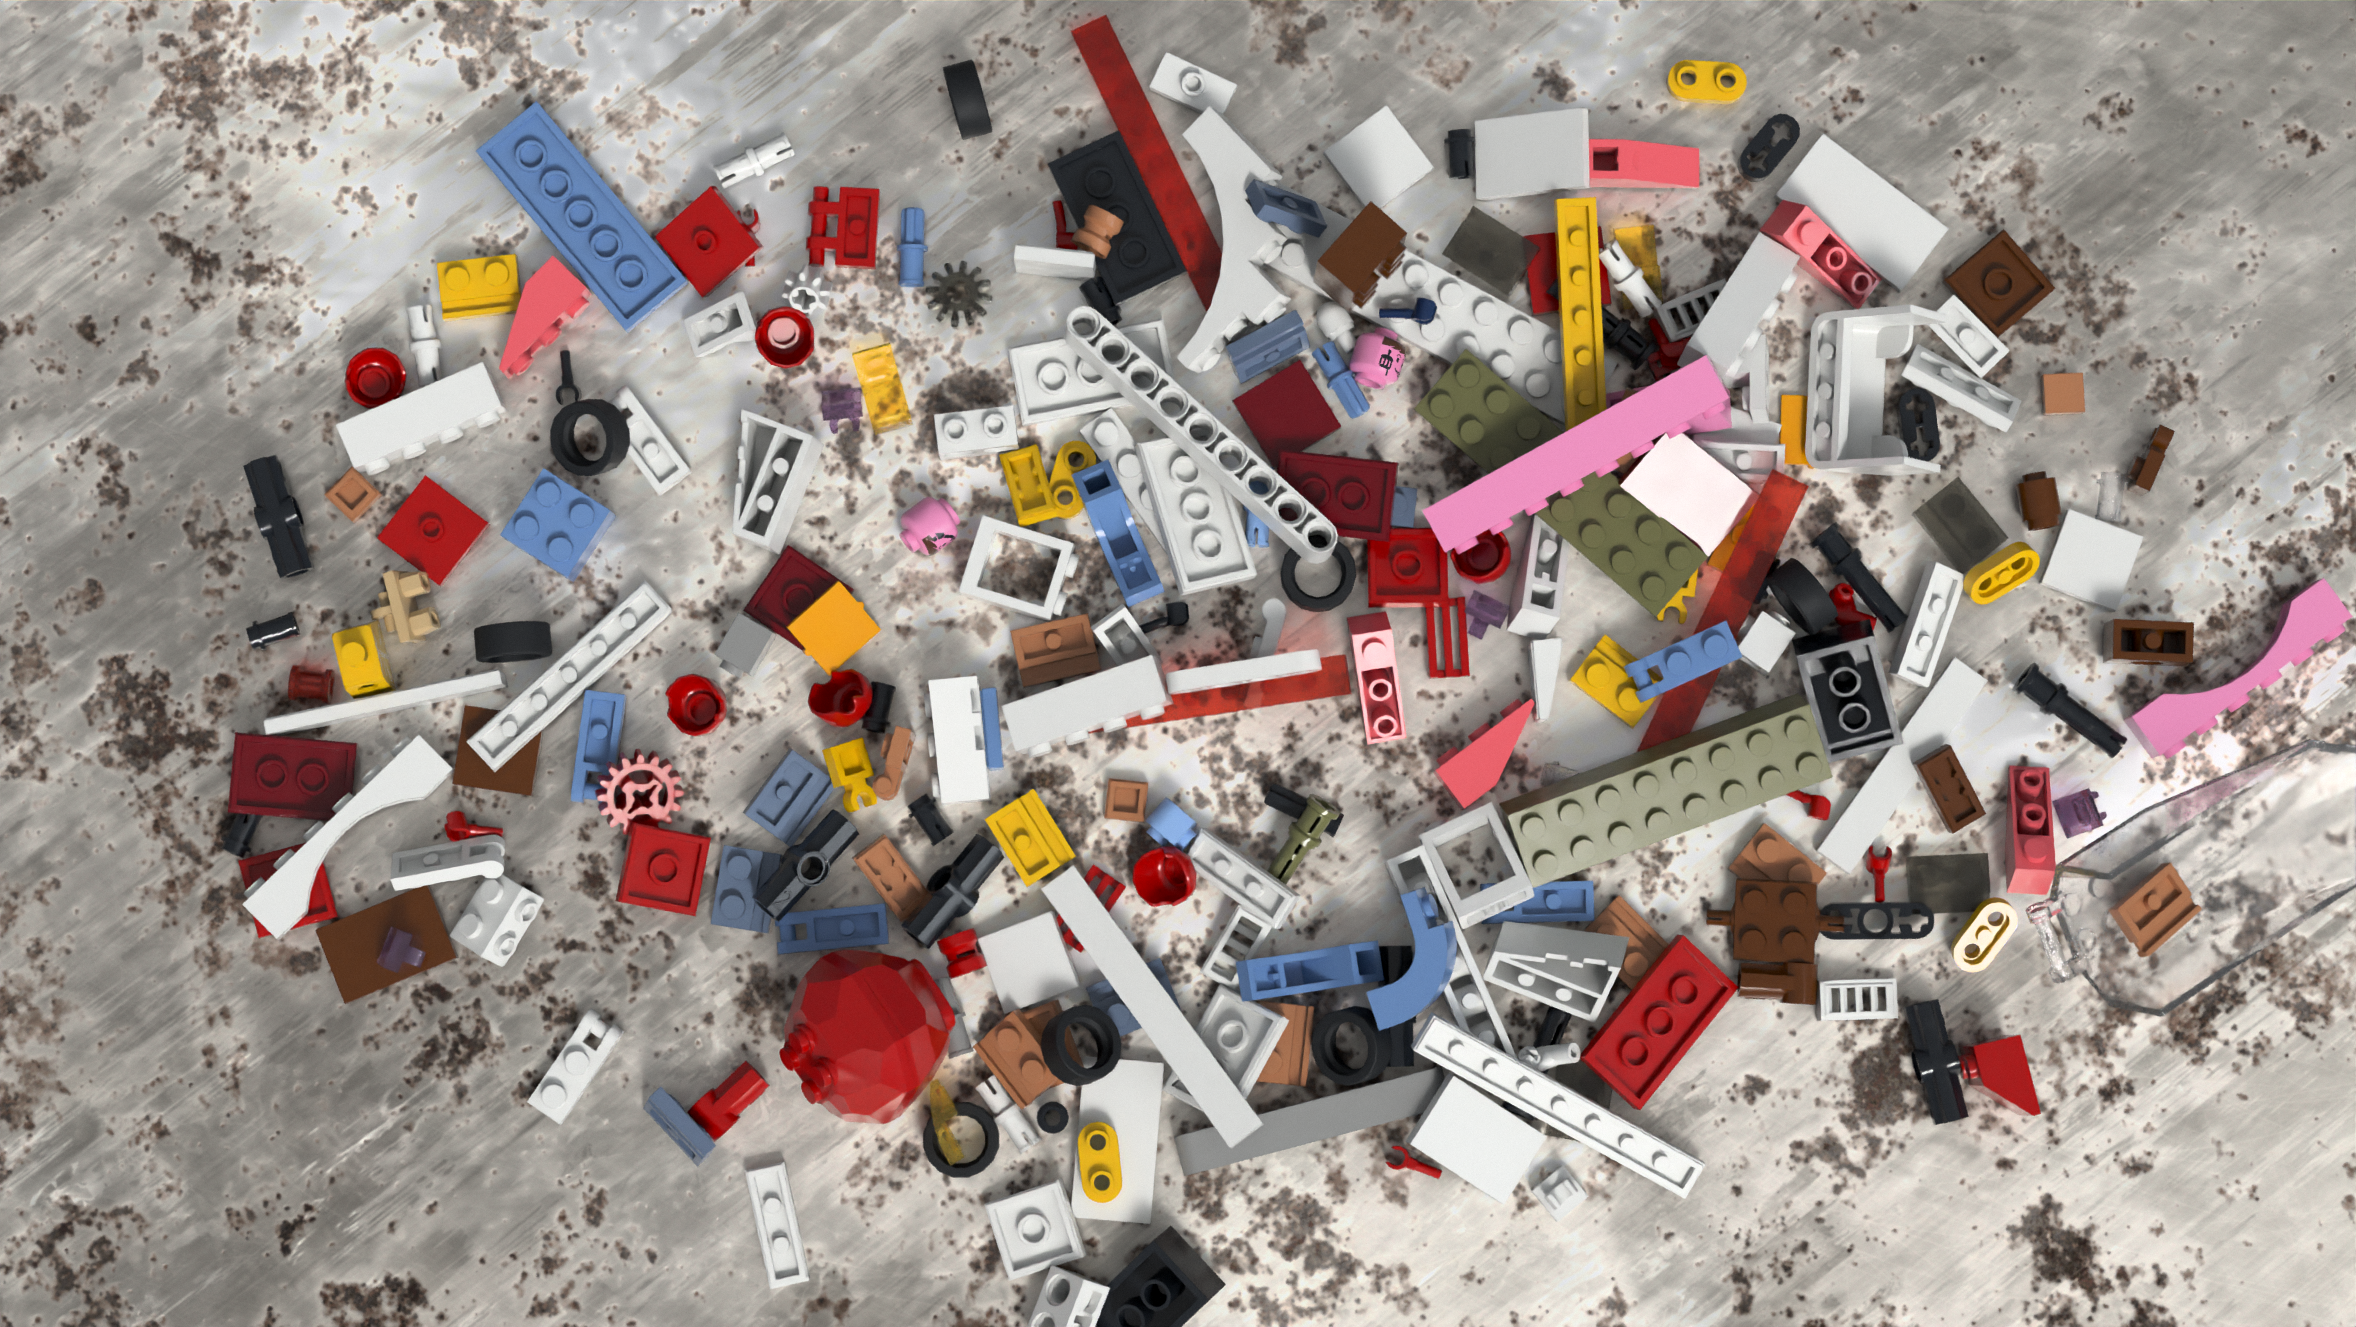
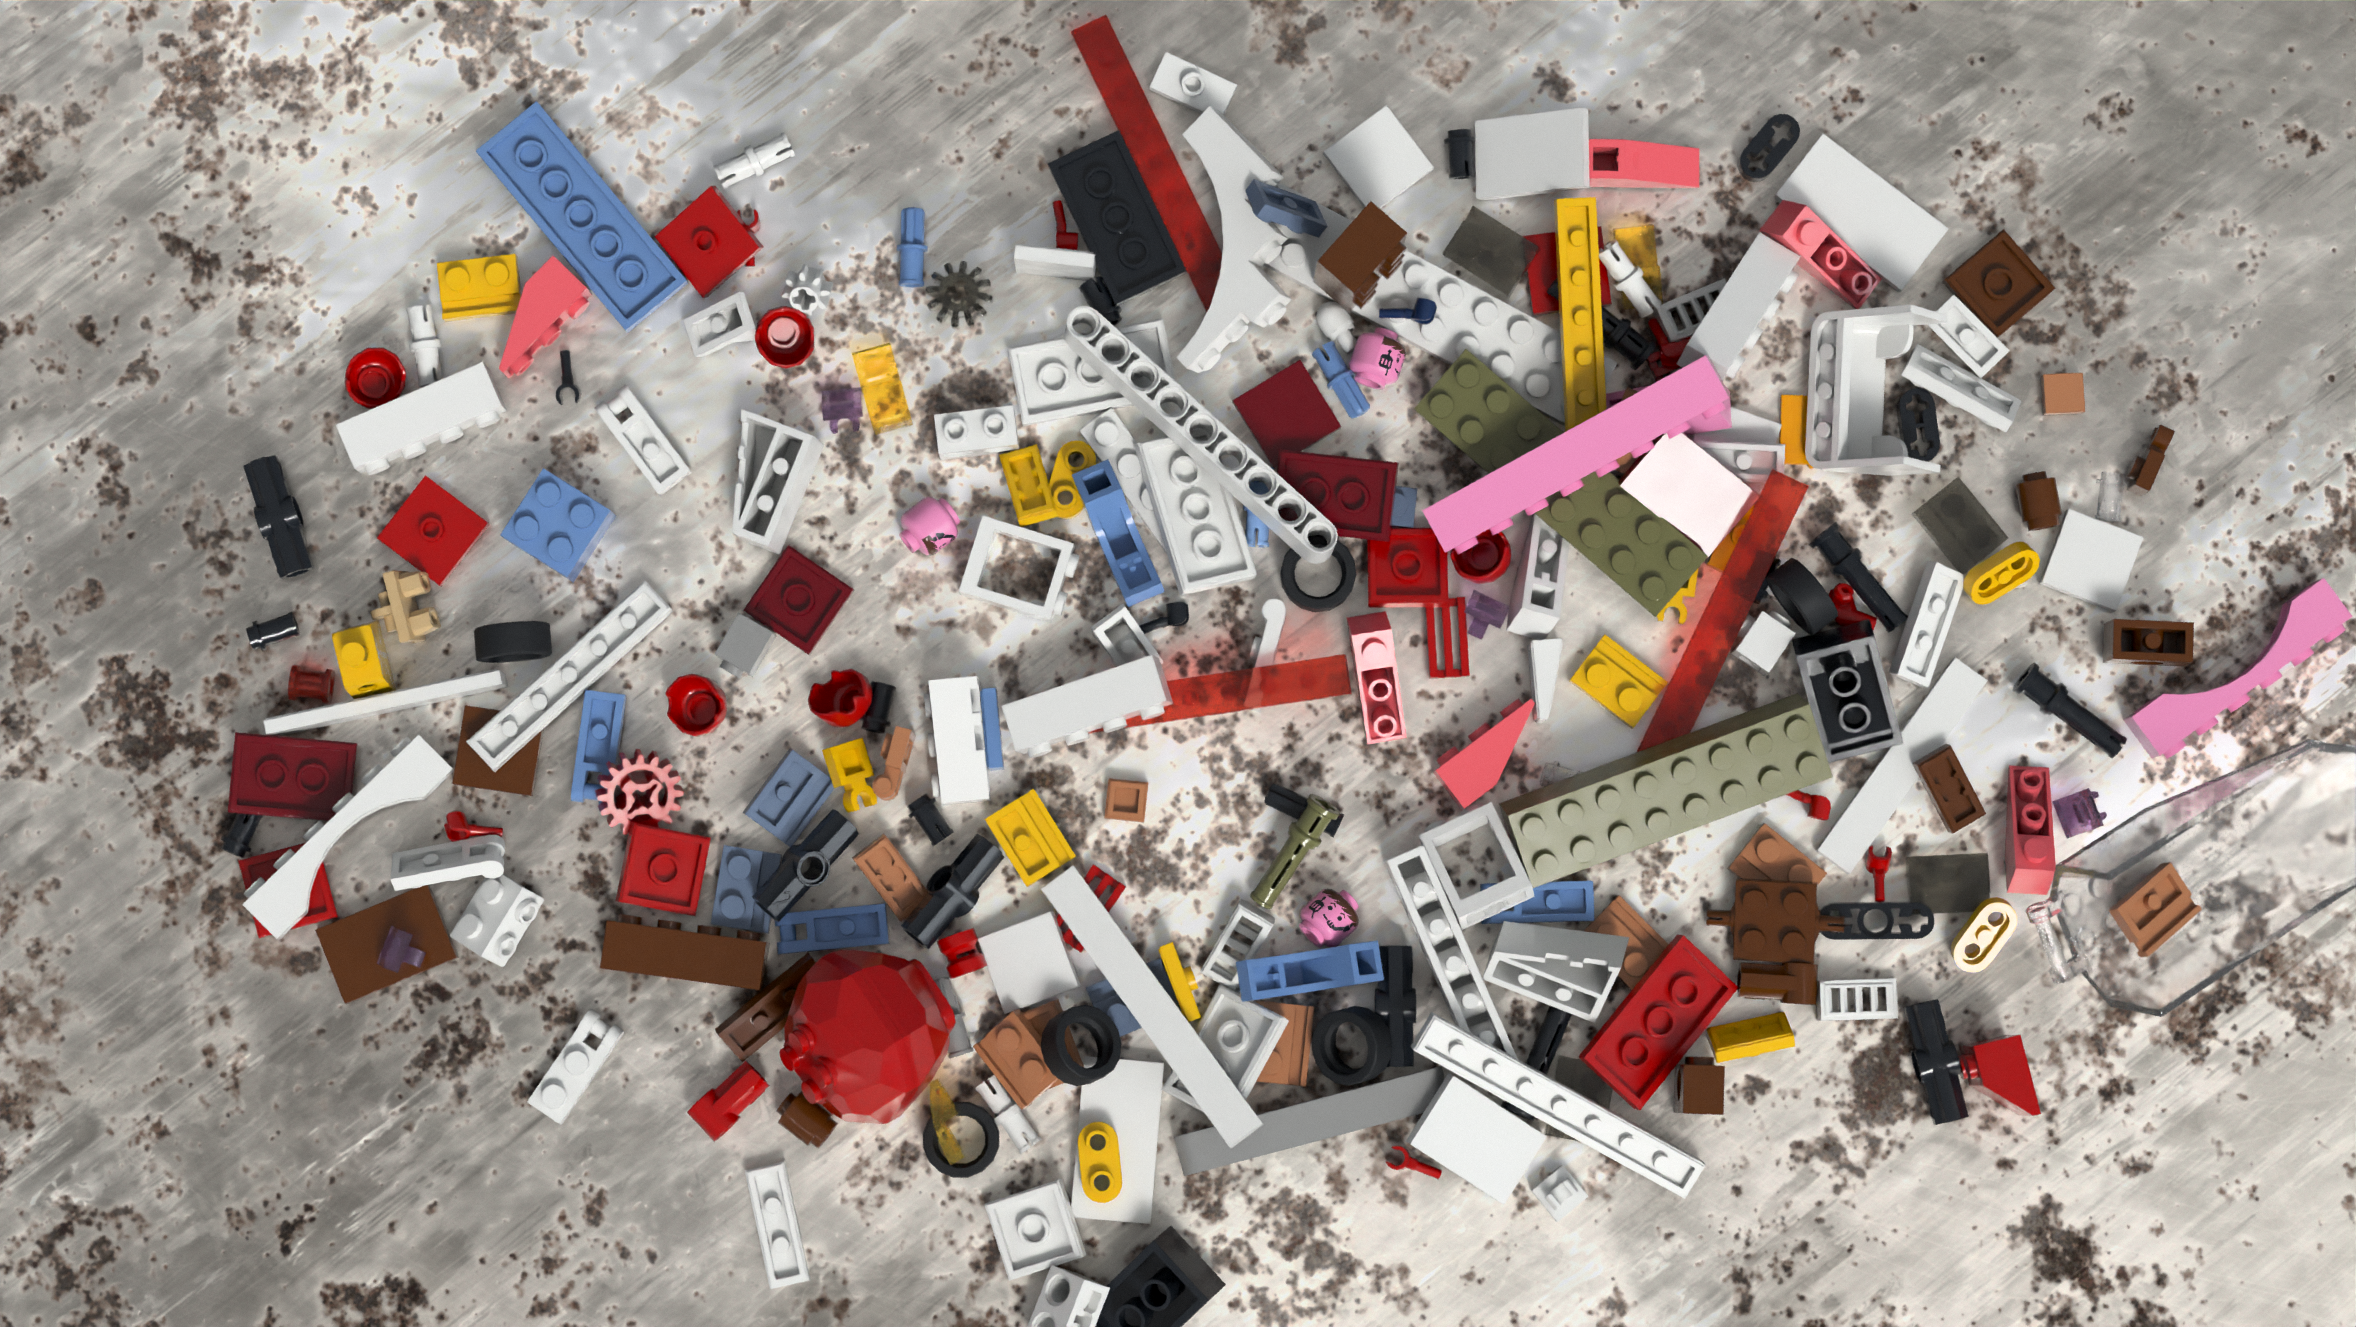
(353, 494): nougat tile -> none
(563, 441): black tyre -> none
(679, 1126): sand blue plate -> none
(685, 954): none -> reddish brown brick
(764, 1013): none -> reddish brown plate
(805, 1120): none -> reddish brown brick
(833, 628): light orange piece -> none
(856, 227): red plate -> none
(967, 99): black tyre -> none
(1044, 1125): black pin -> none
(1055, 650): nougat plate -> none
(1097, 231): nougat wheel -> none
(1164, 876): red hair -> none
(1171, 825): light blue plate -> none
(1181, 980): none -> yellow plate
(1242, 879): white tile -> none
(1243, 671): white beam -> none
(1268, 346): sand blue plate -> none
(1329, 918): none -> bright pink head
(1430, 967): medium blue arch -> none
(1549, 1056): white arm -> none
(1685, 660): medium blue plate -> none
(1699, 1087): none -> reddish brown brick
(1707, 82): yellow plate -> none
(1750, 1037): none -> yellow plate
(1755, 380): white slope -> none

